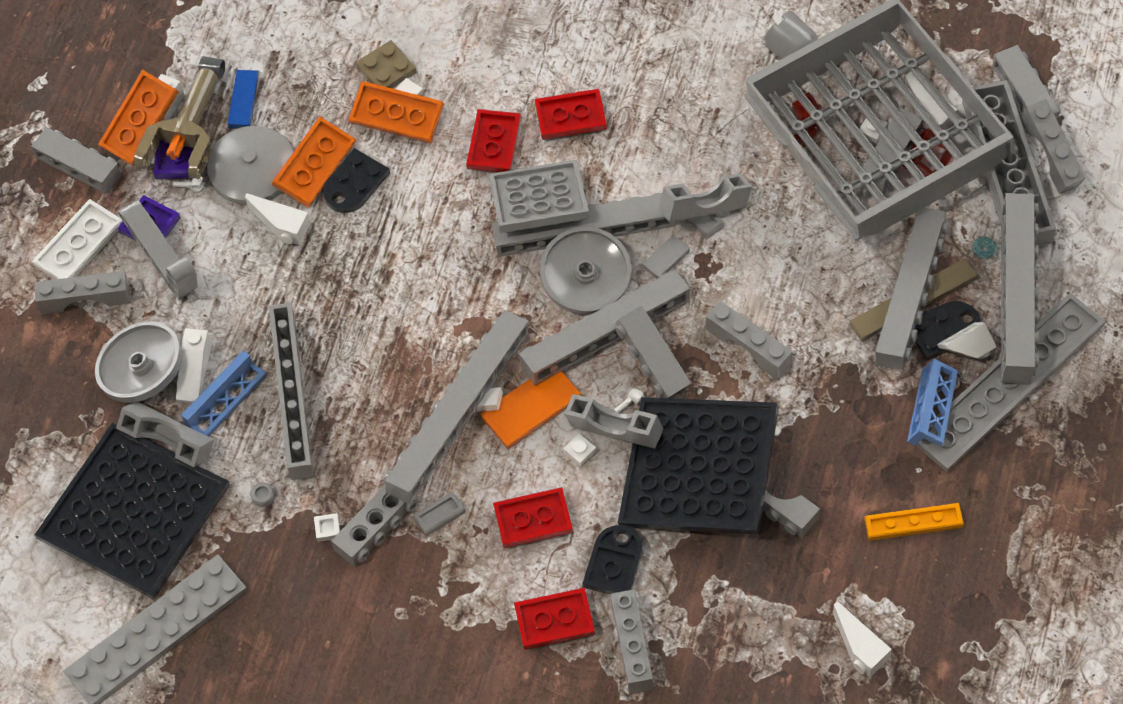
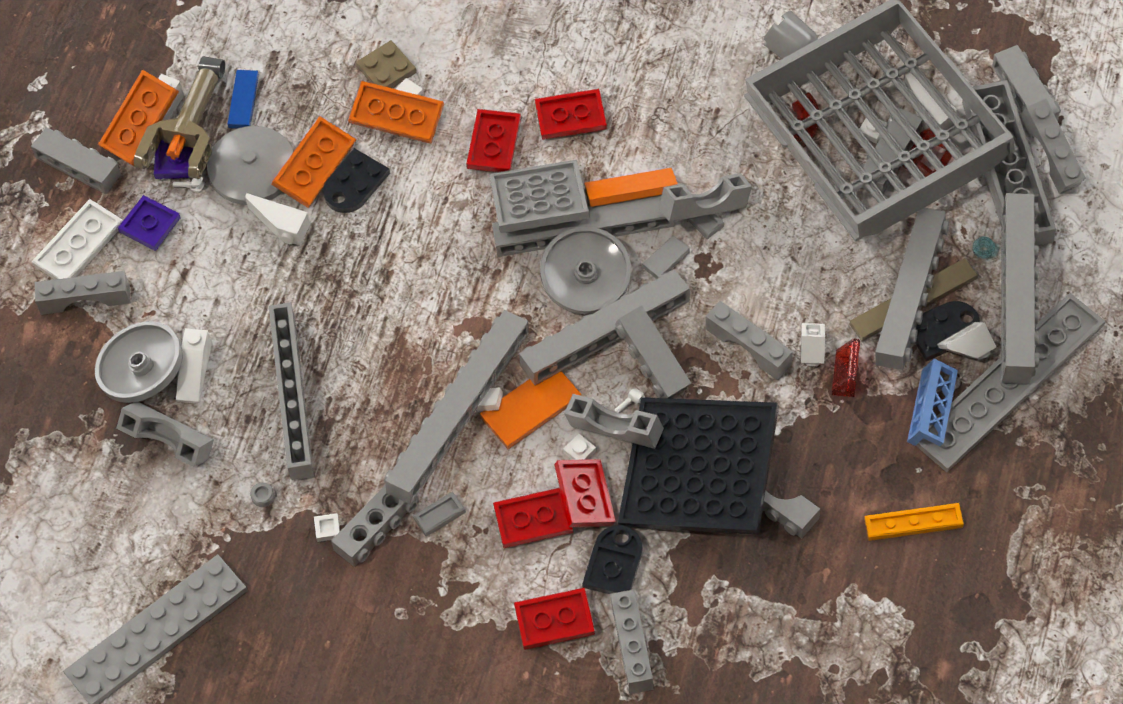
(132, 511): black plate -> none
(176, 272): light grey beam -> none
(218, 389): medium blue fence -> none
(584, 493): none -> plate
(629, 187): none -> orange tile
(812, 344): none -> white slope
(846, 369): none -> clear red tile
(863, 646): white slope -> none

